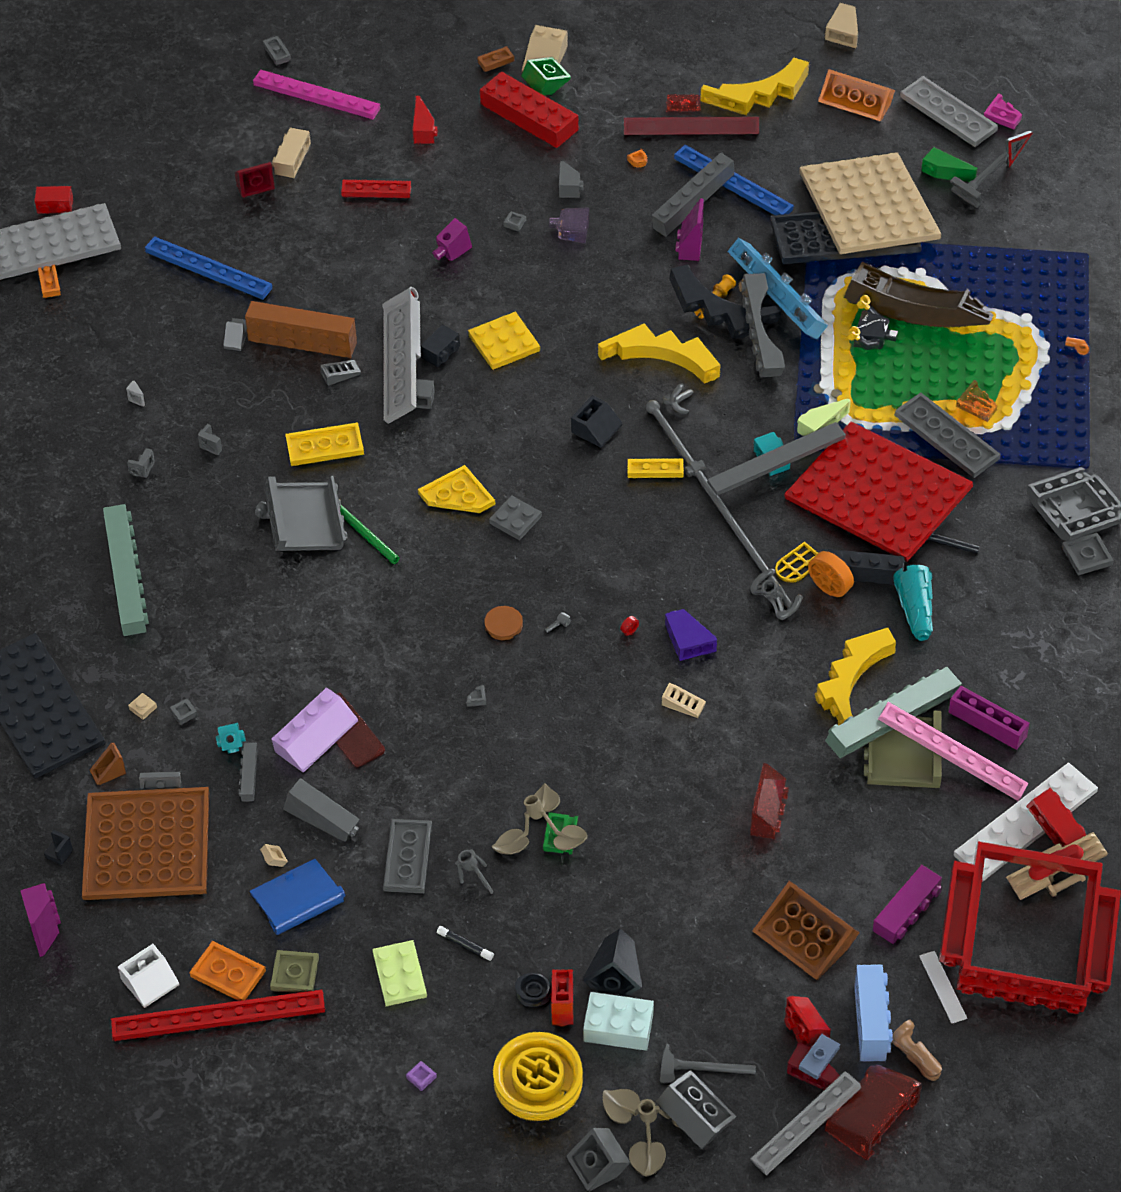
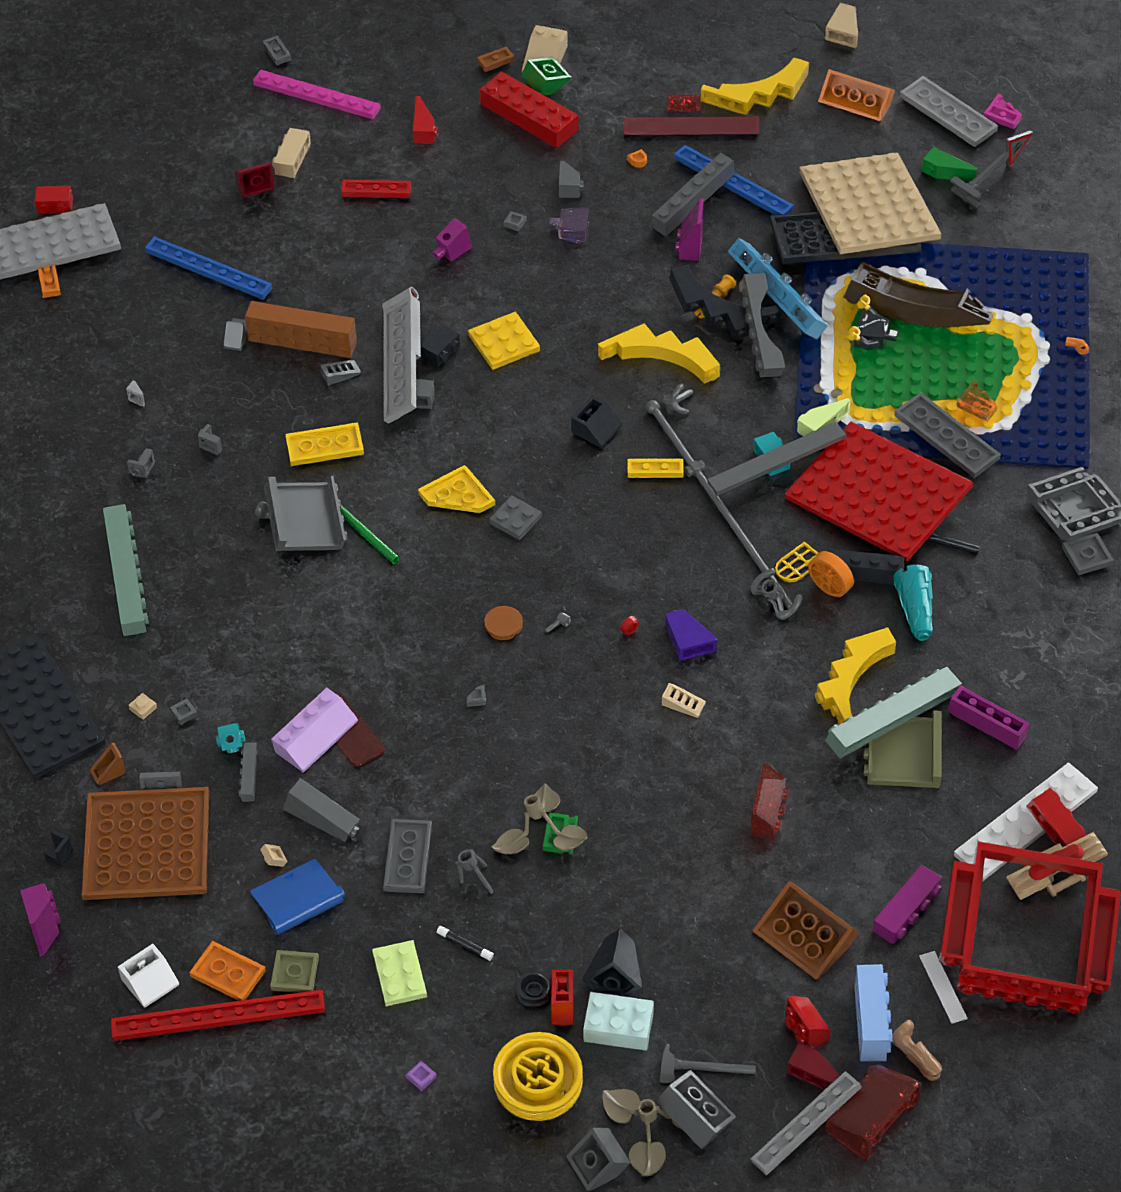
(819, 1056): sand blue plate -> none
(953, 751): bright pink tile -> none

